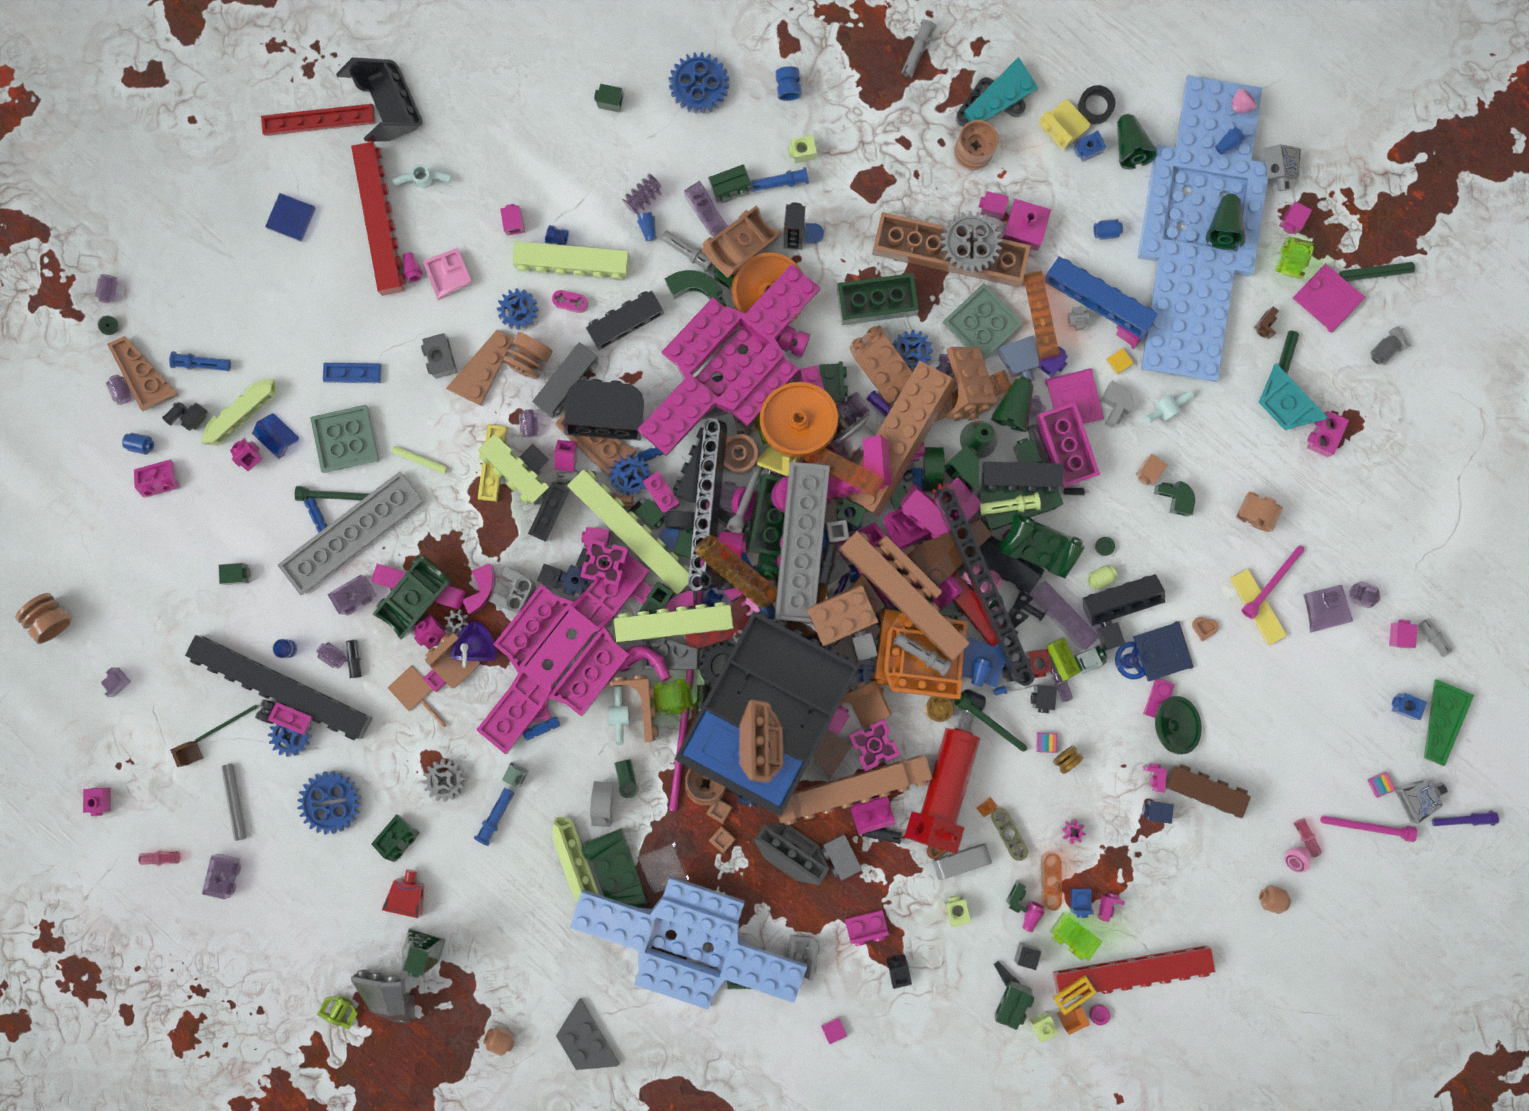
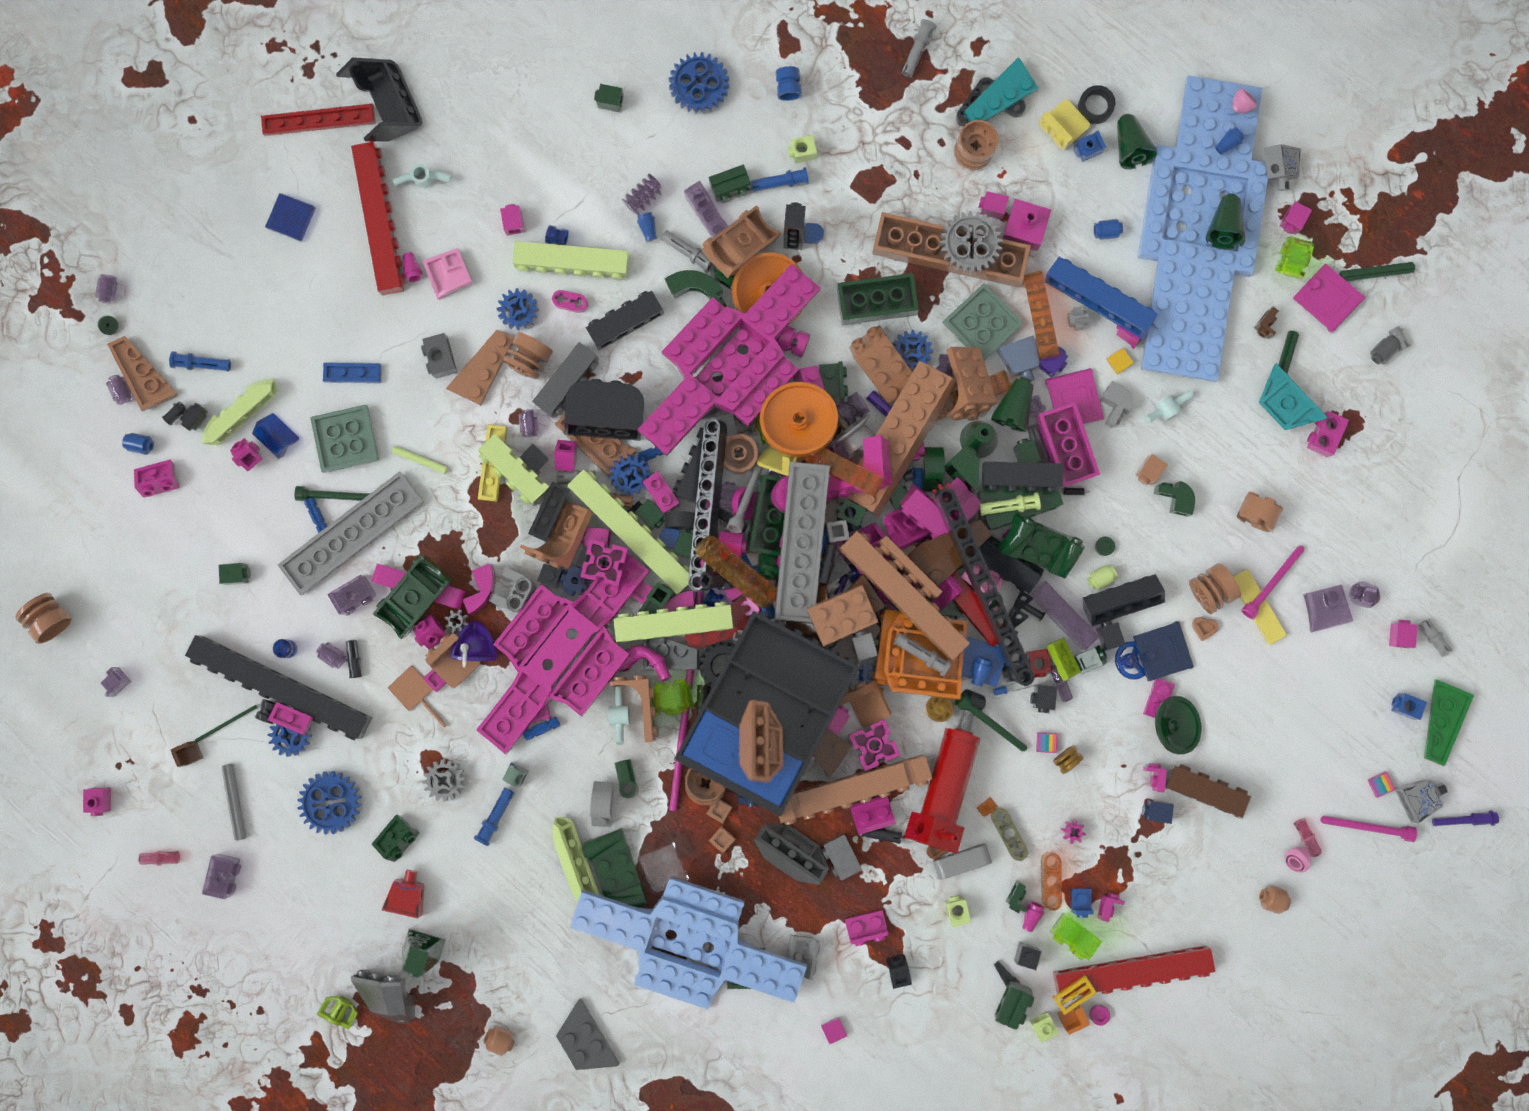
(564, 538): none -> nougat bracket
(1214, 588): none -> nougat wheel

